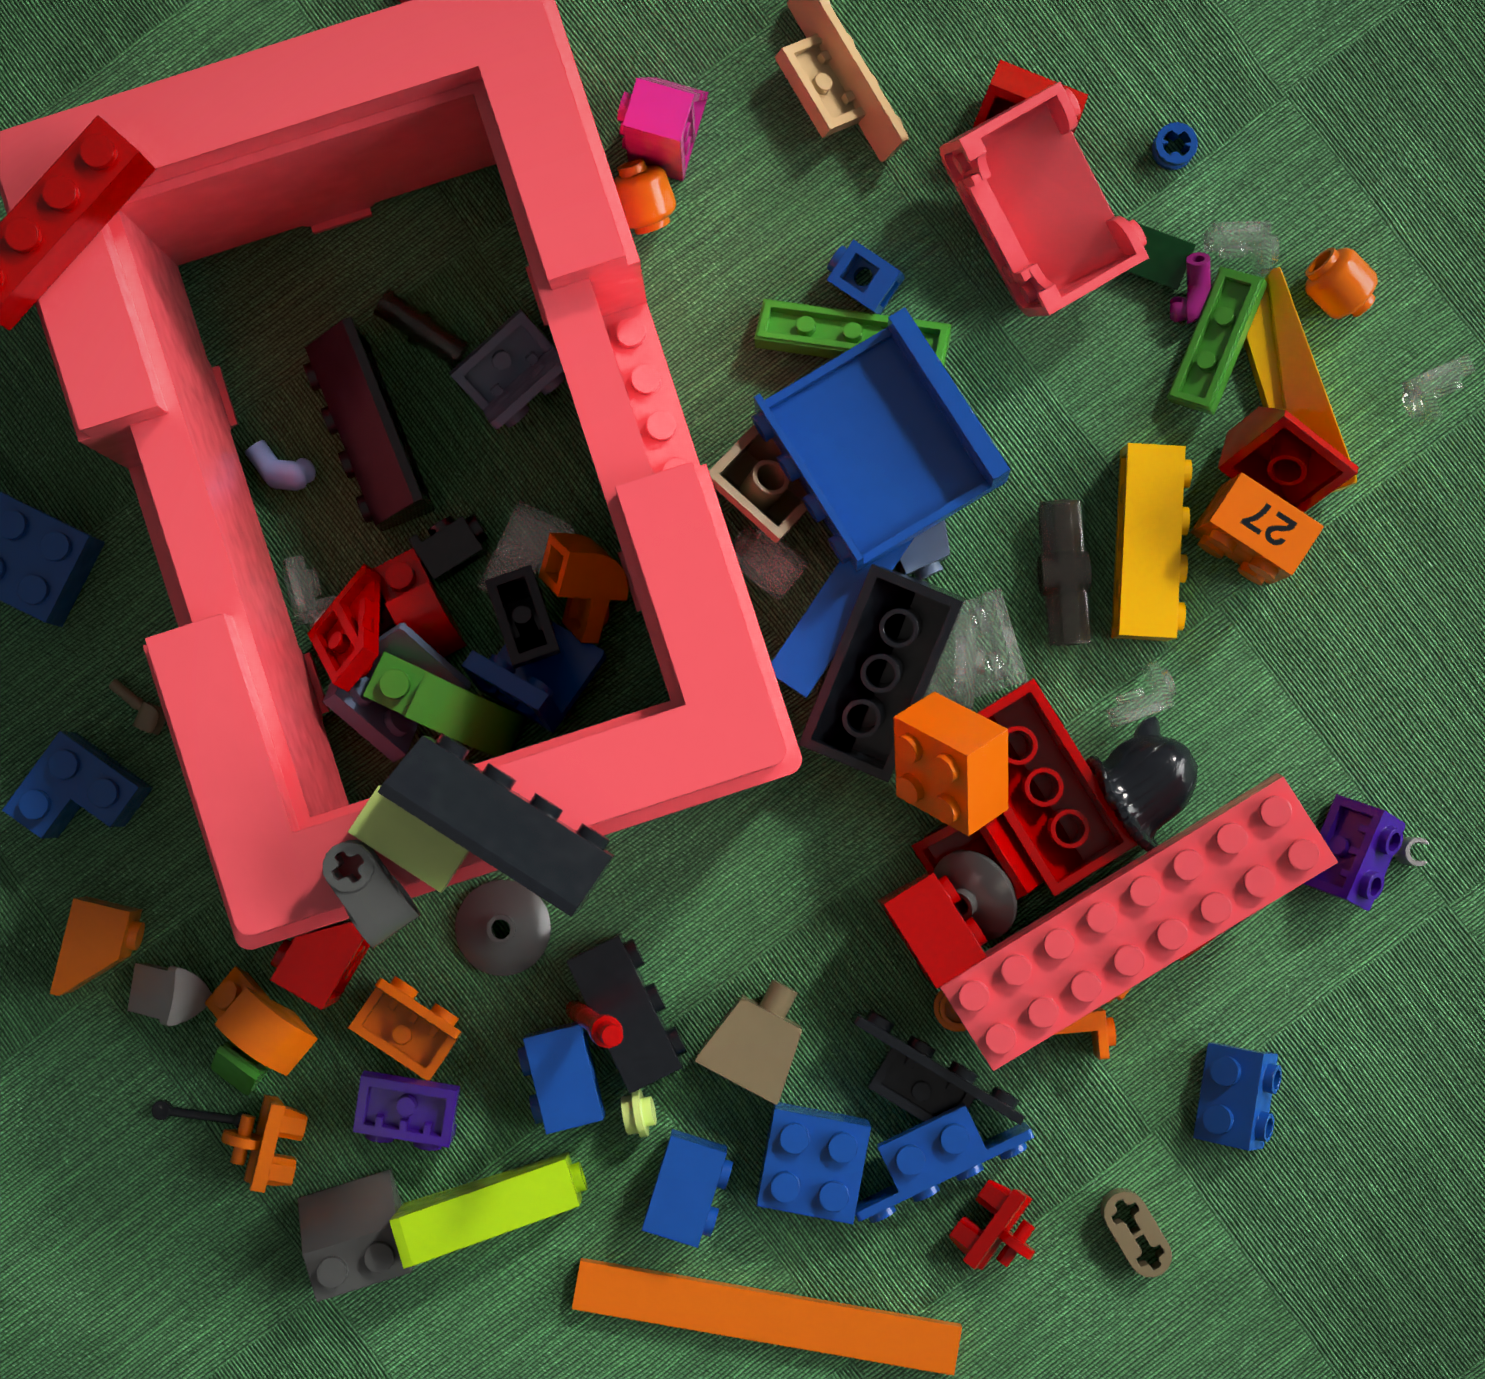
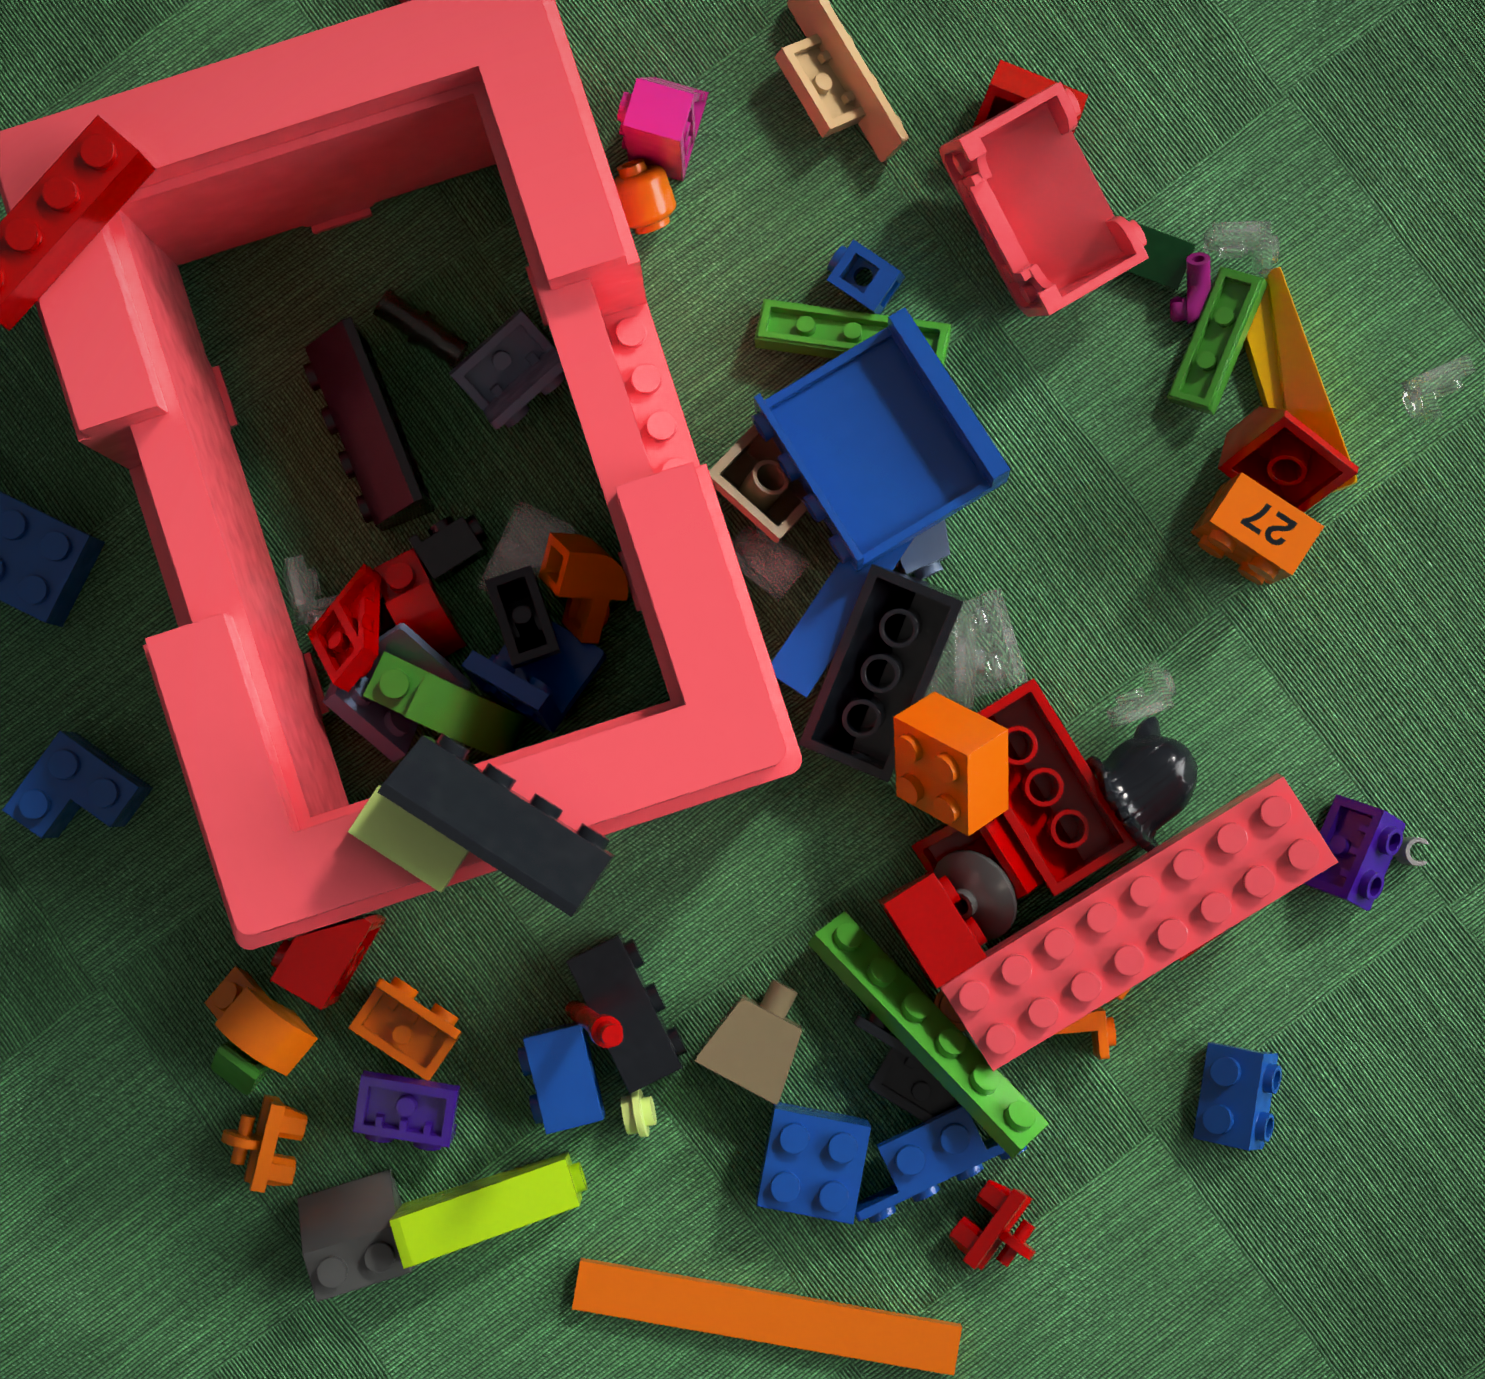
(94, 941): orange slope -> none
(149, 716): dark tan hand -> none
(163, 1109): black hinge -> none
(167, 993): light grey tile -> none
(280, 473): light blue arm -> none
(375, 901): dark grey piece -> none
(527, 921): dark grey dish -> none
(686, 1187): blue brick -> none
(928, 1034): none -> bright green plate
(1064, 572): clear smoke piece -> none
(1145, 1226): dark tan beam -> none
(1149, 542): yellow brick -> none
(1173, 132): blue bush -> none
(1341, 283): orange head -> none

